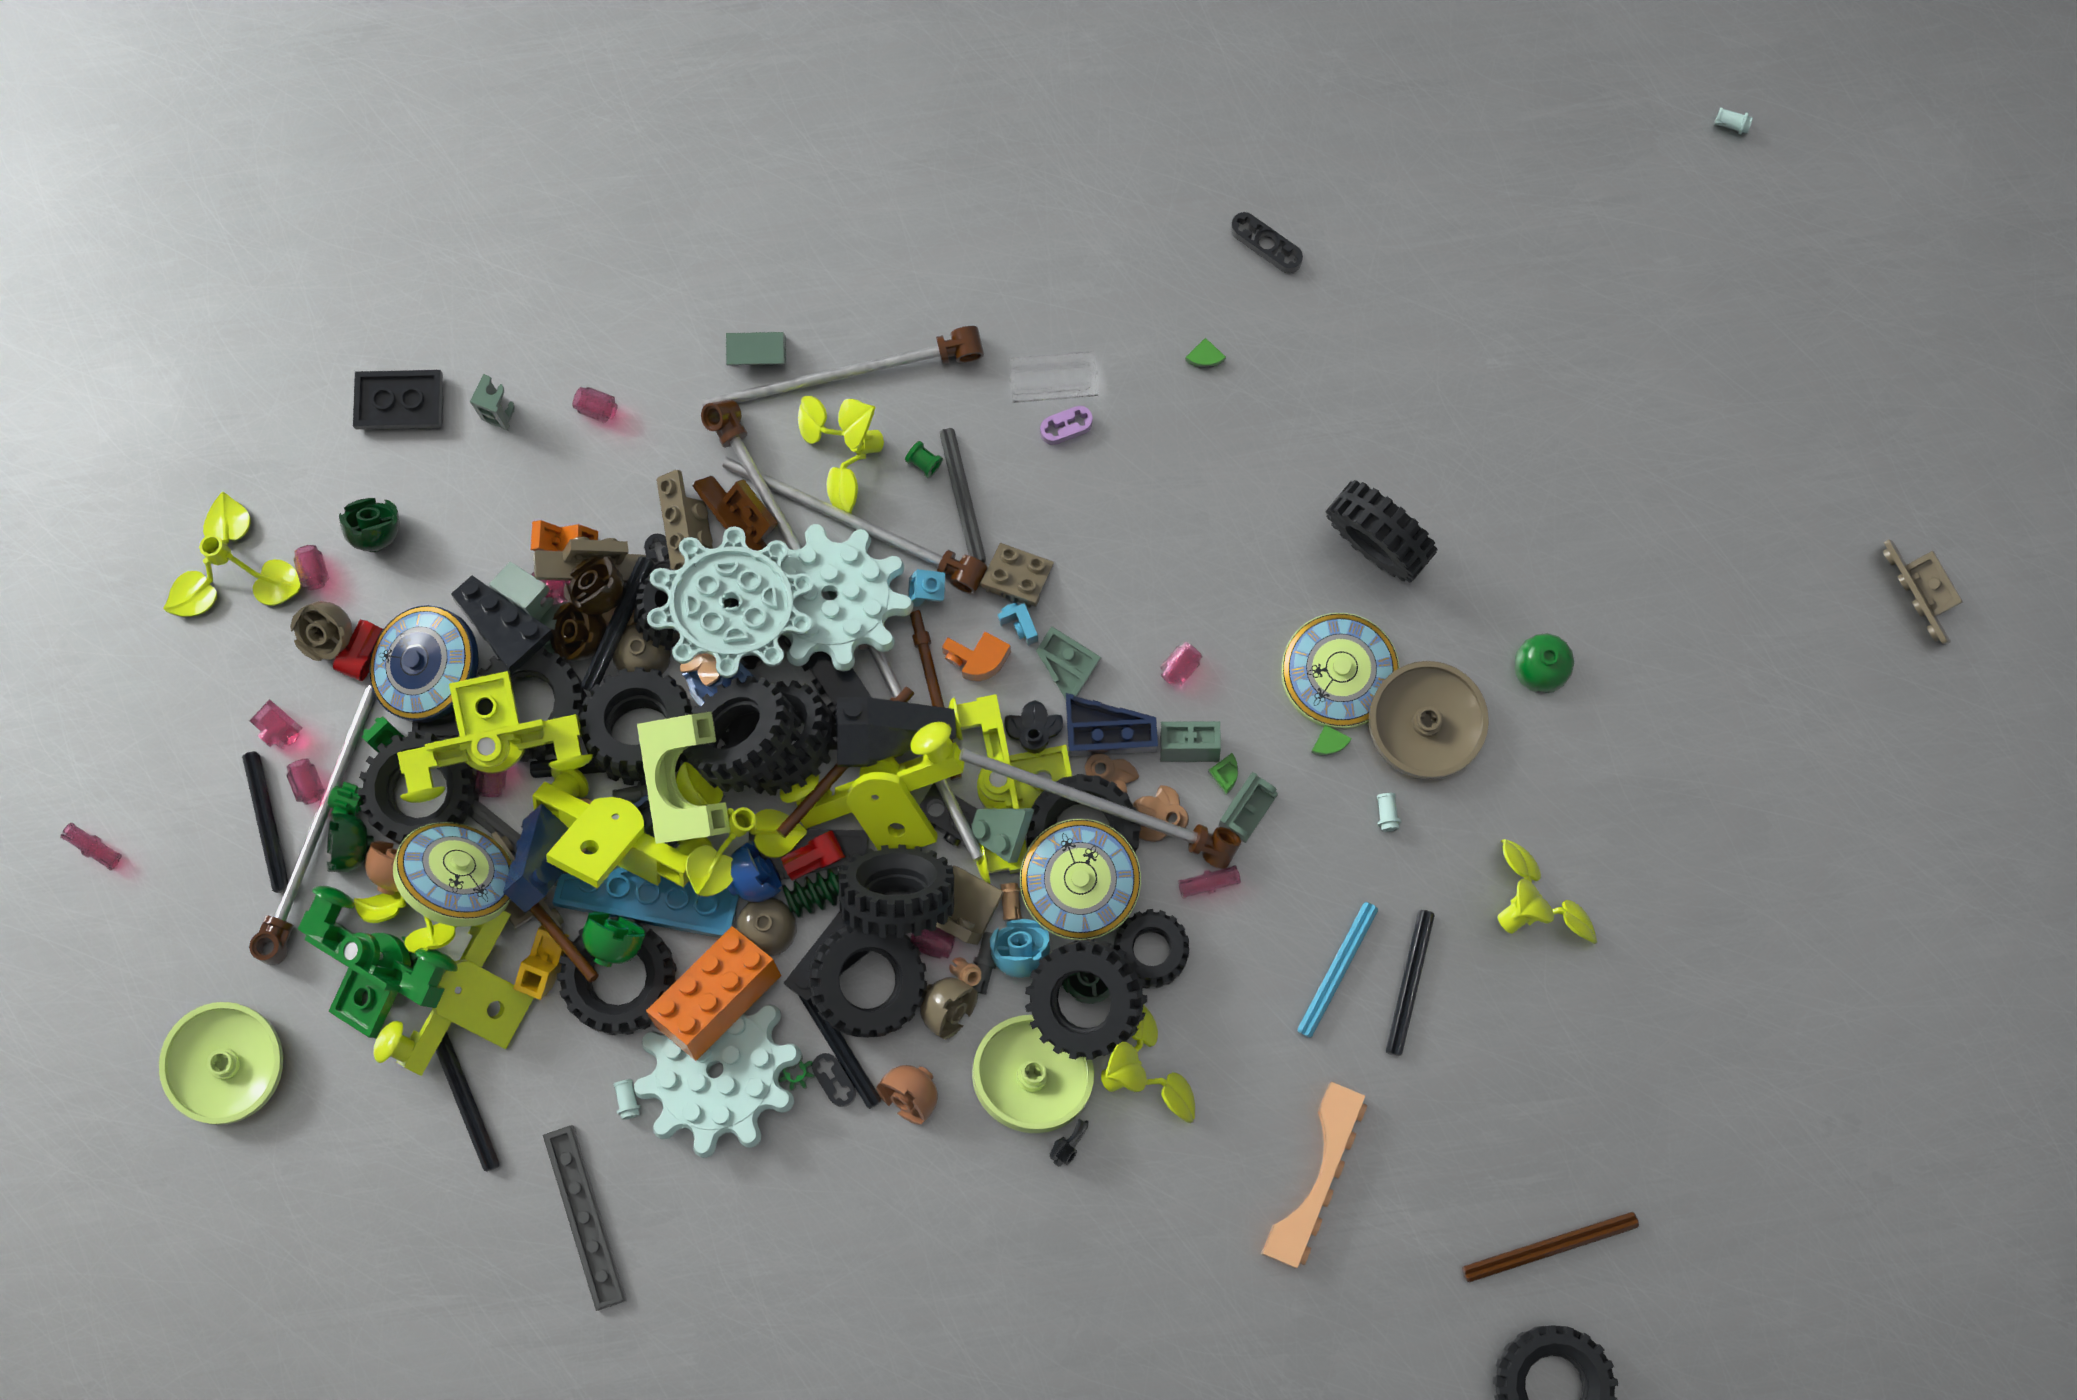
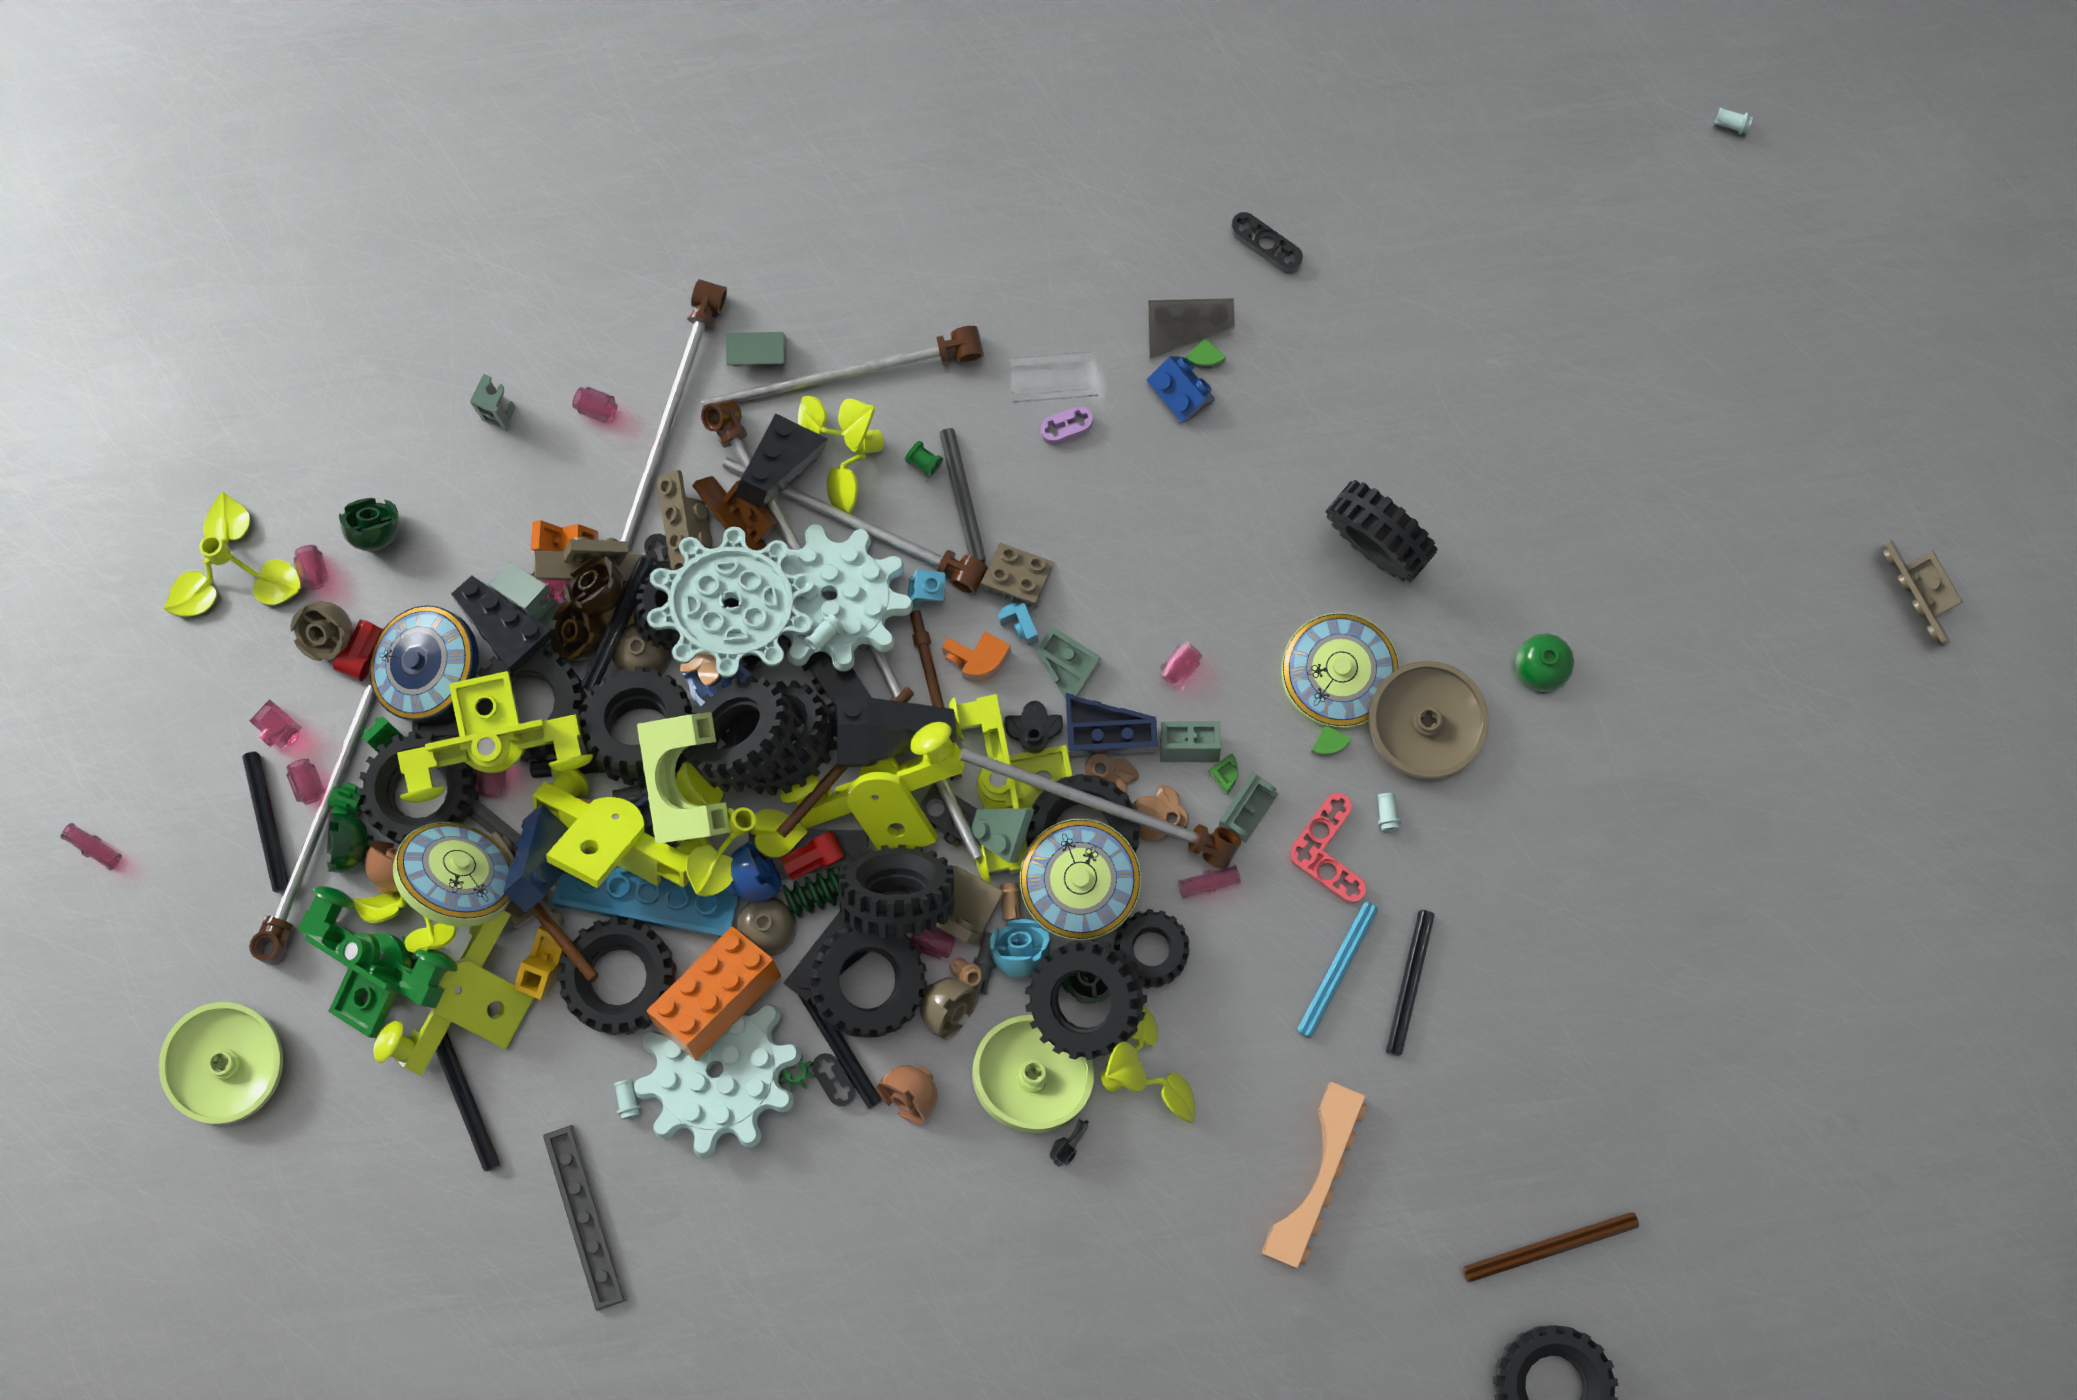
(397, 399): black plate -> none
(611, 939): green cylinder -> none
(707, 299): none -> flat silver piece
(778, 459): none -> black wedge
(824, 632): none -> light aqua pin
(1180, 387): none -> blue bracket
(1186, 322): none -> clear smoke wing
(1319, 857): none -> coral beam
(1530, 906): neon yellow plant -> none

